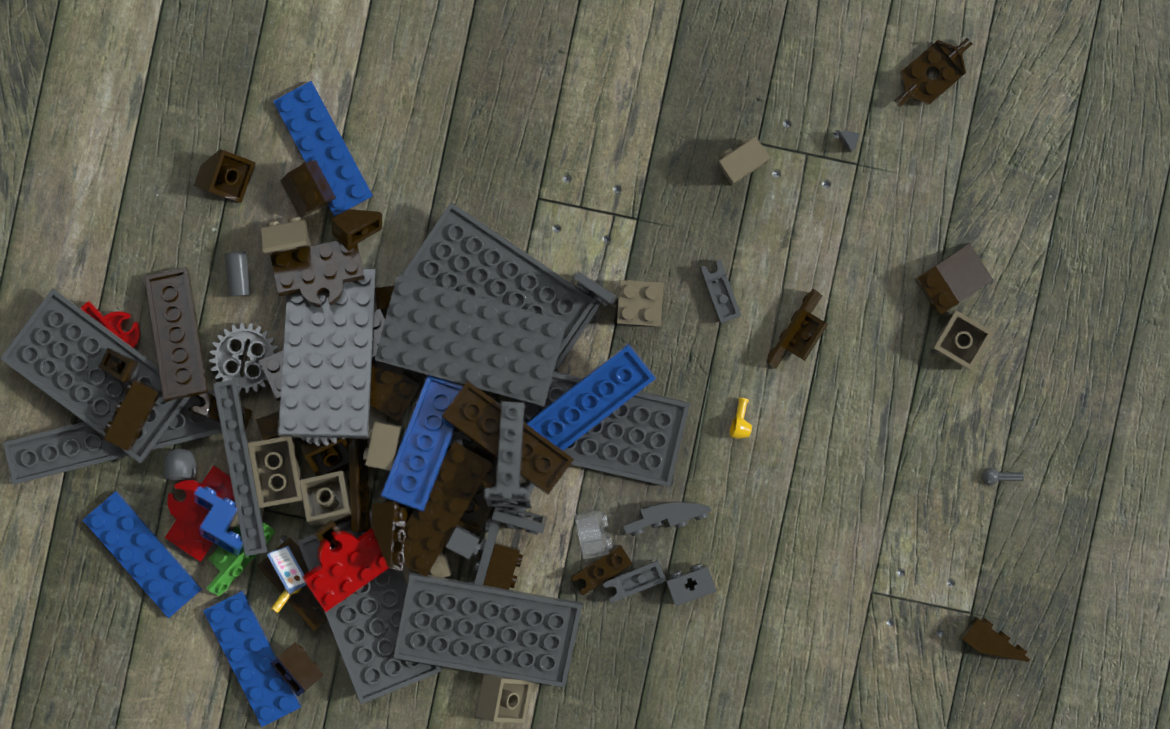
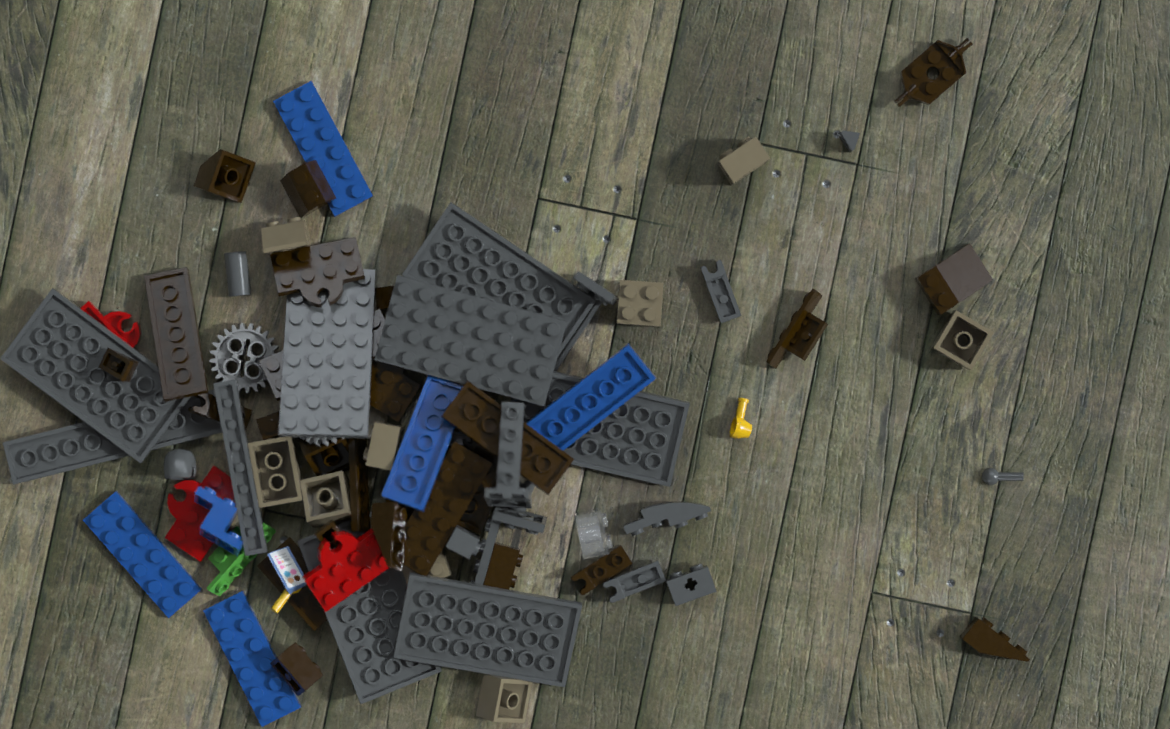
(131, 414): dark brown brick -> none
(355, 226): dark brown slope -> none

